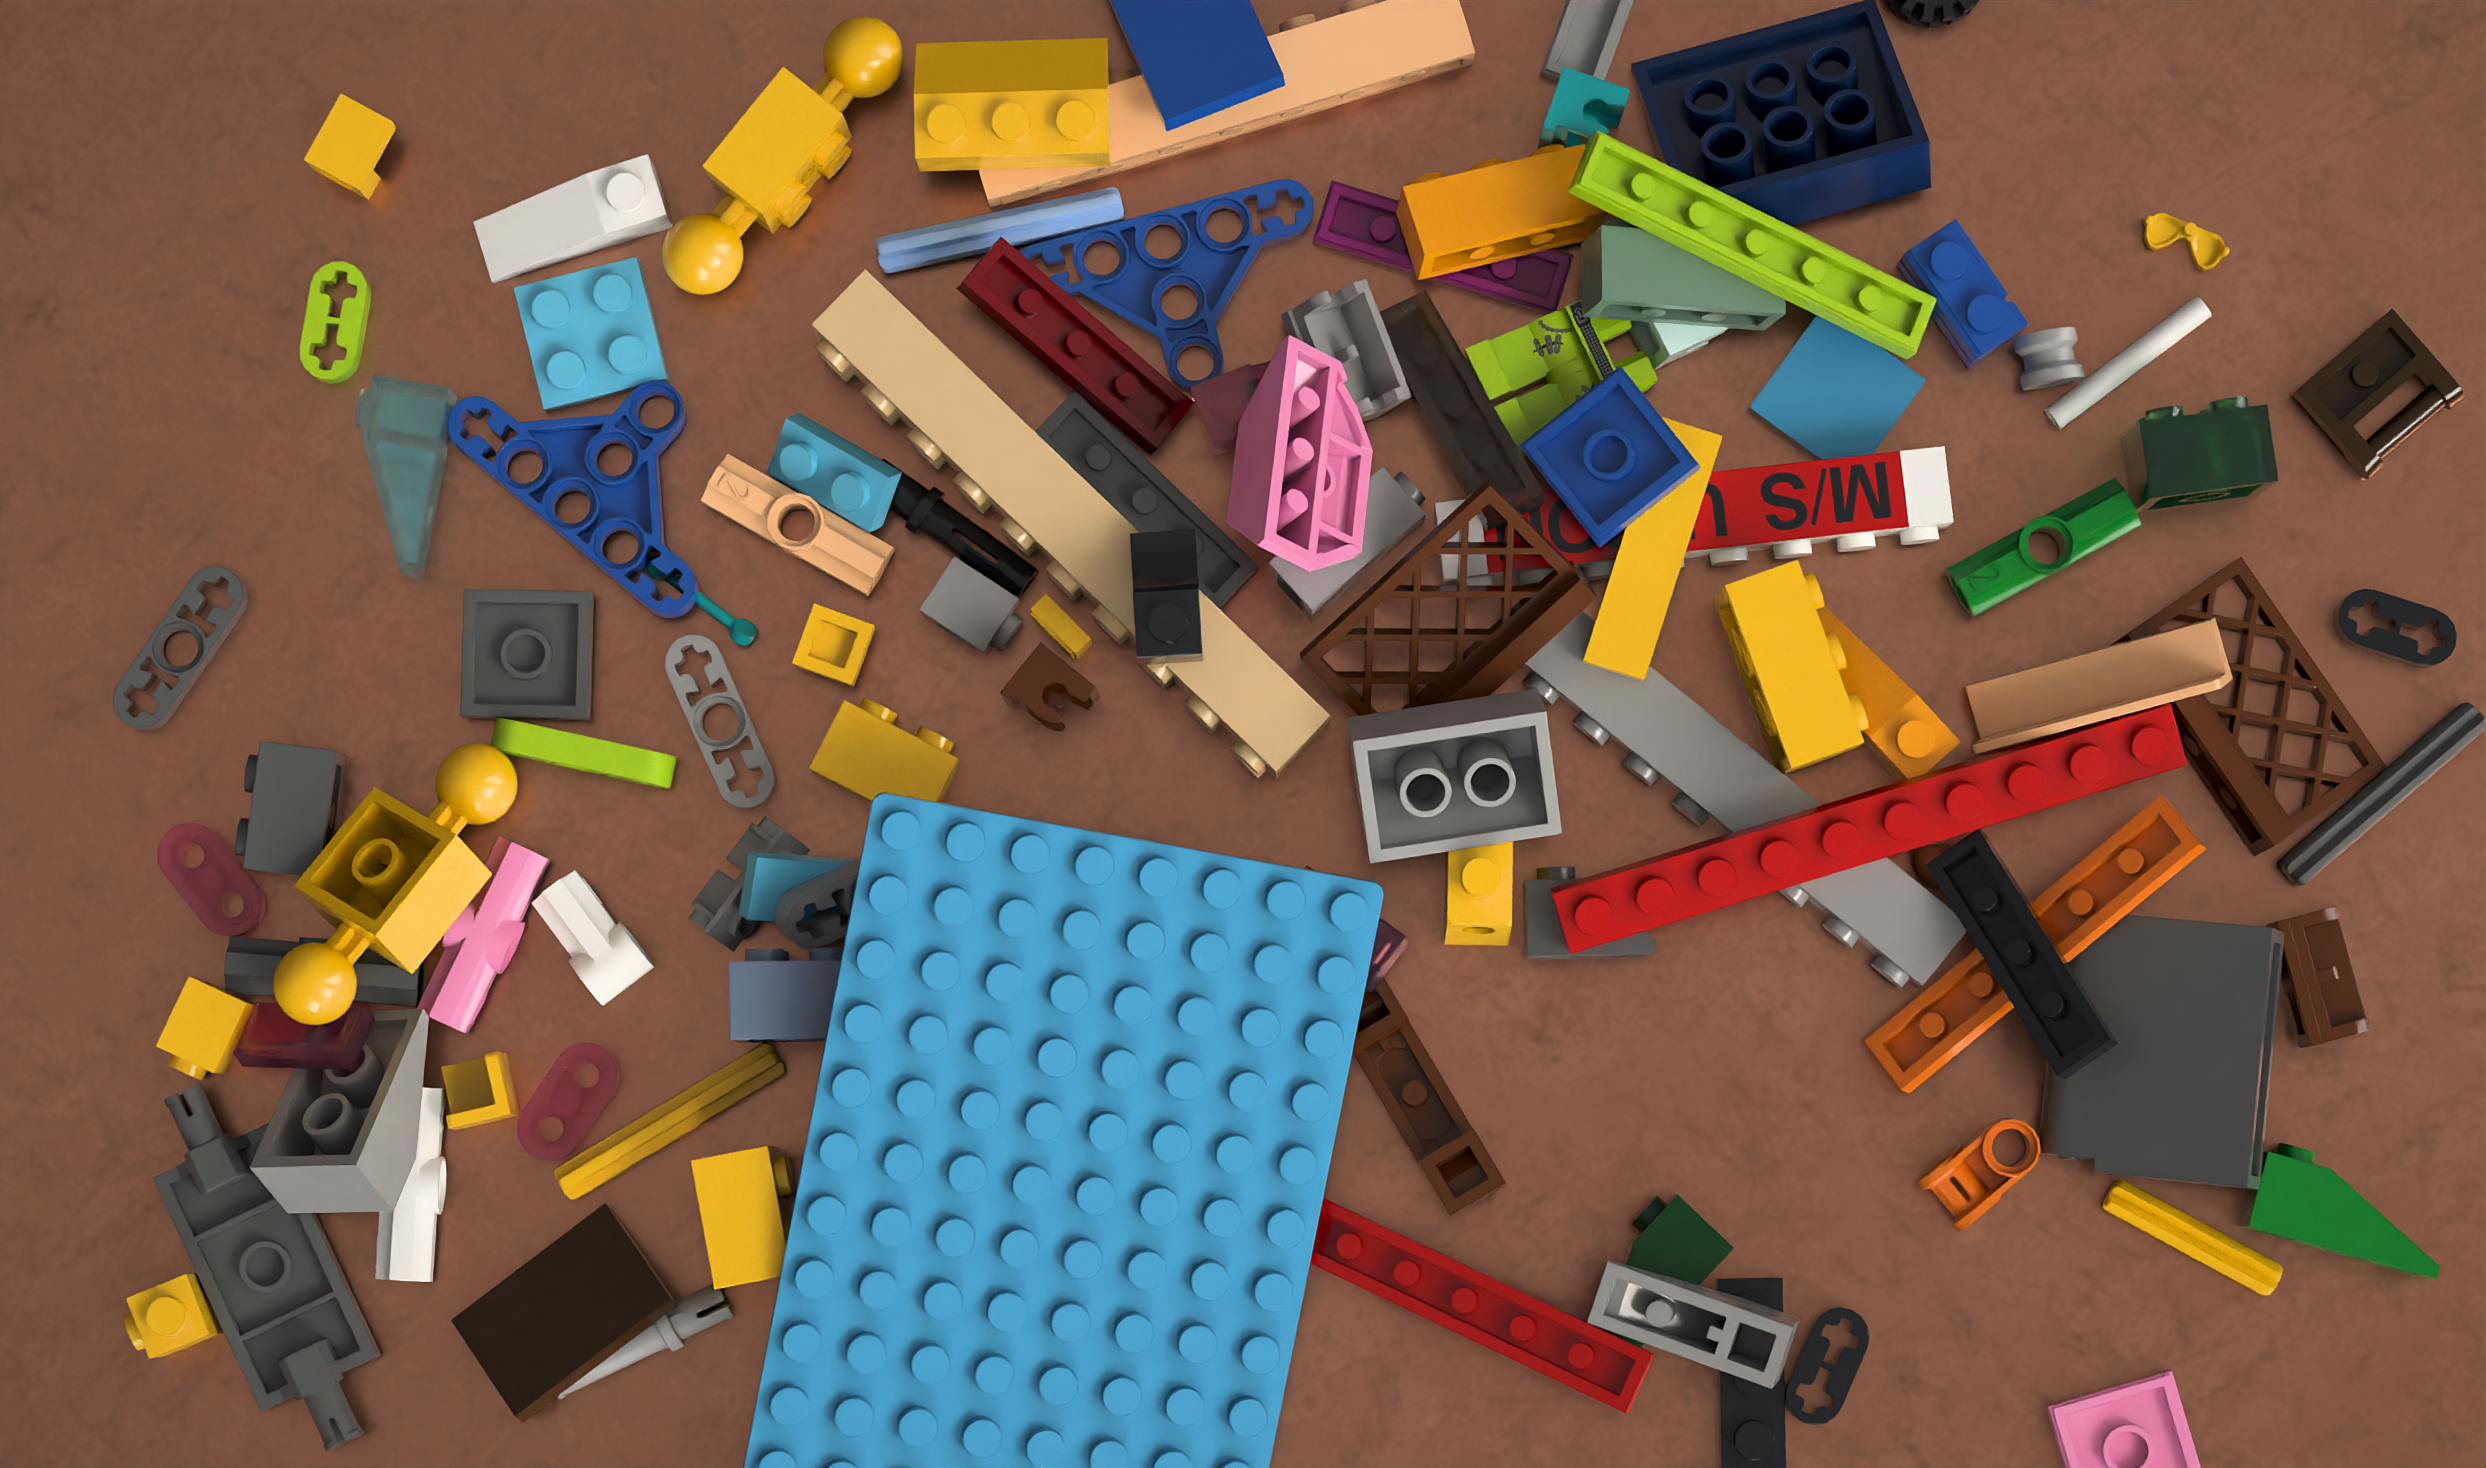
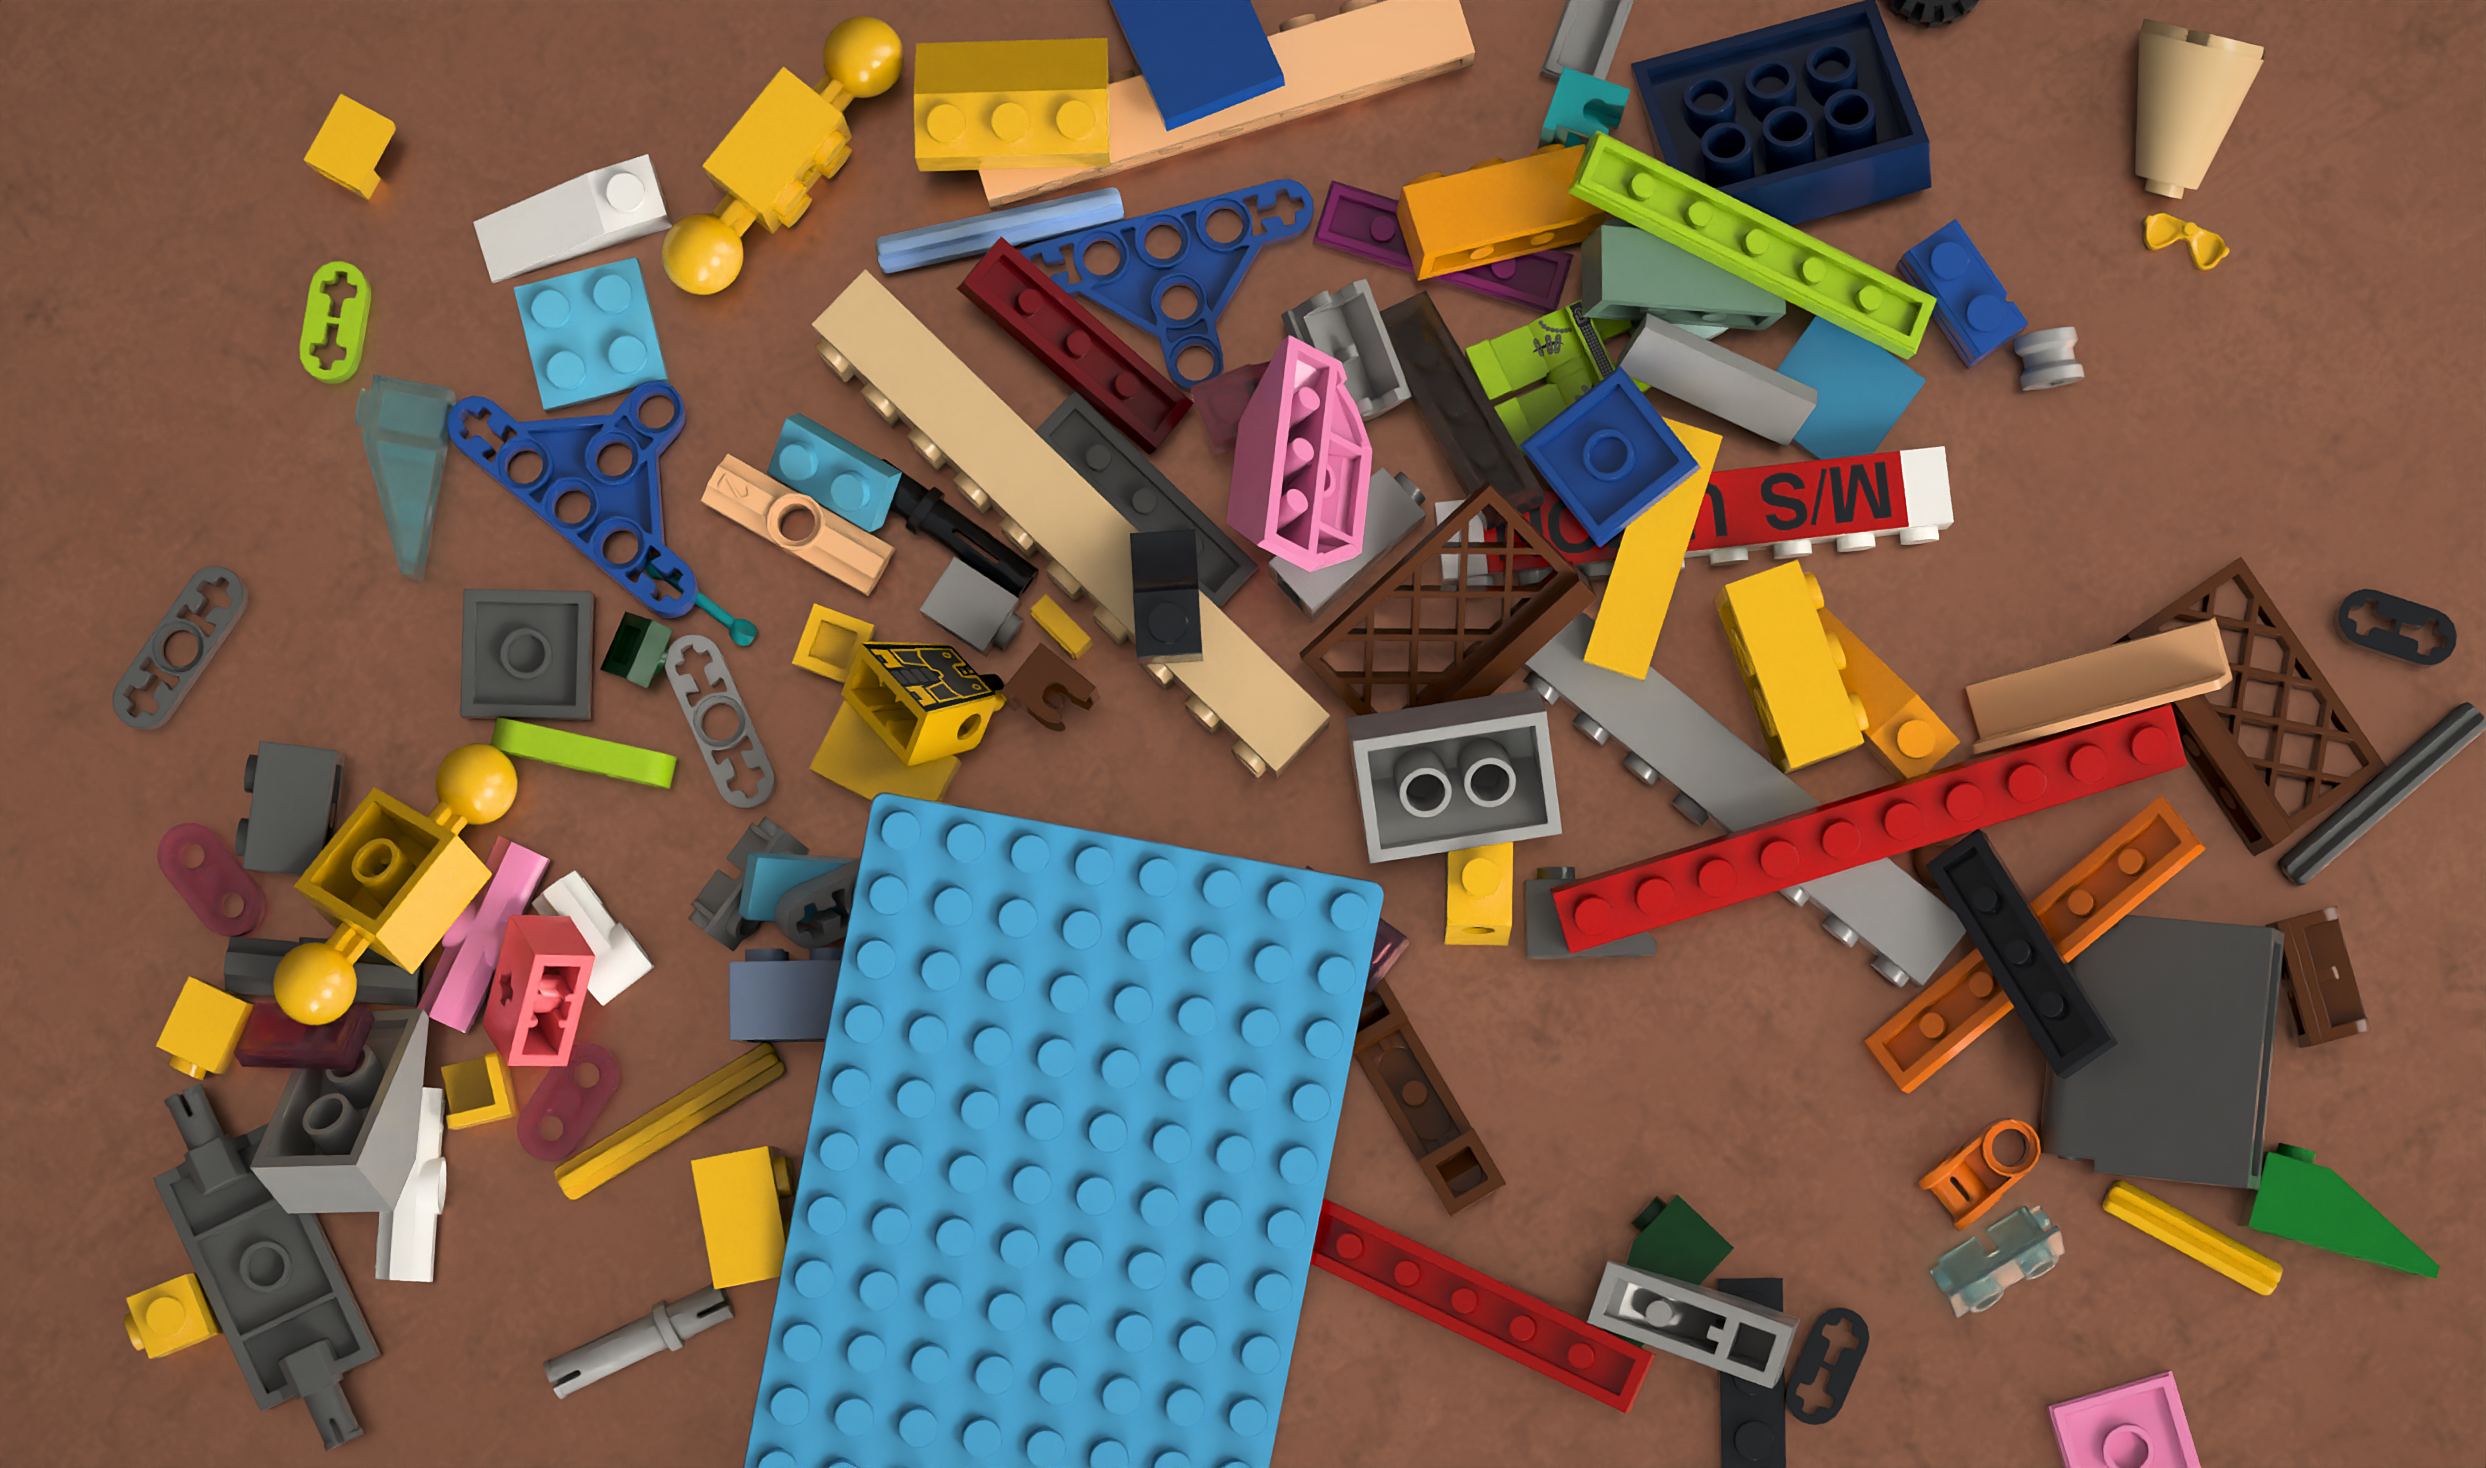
(538, 990): none -> coral brick
(564, 1312): dark brown tile -> none
(637, 650): none -> dark green plate
(921, 698): none -> yellow torso
(1717, 380): none -> light grey tile
(2022, 1252): none -> clear light blue hinge
(2077, 527): green piece -> none
(2128, 362): white piece -> none
(2187, 101): none -> tan cone
(2199, 456): clear green brick -> none
(2365, 377): dark brown plate -> none

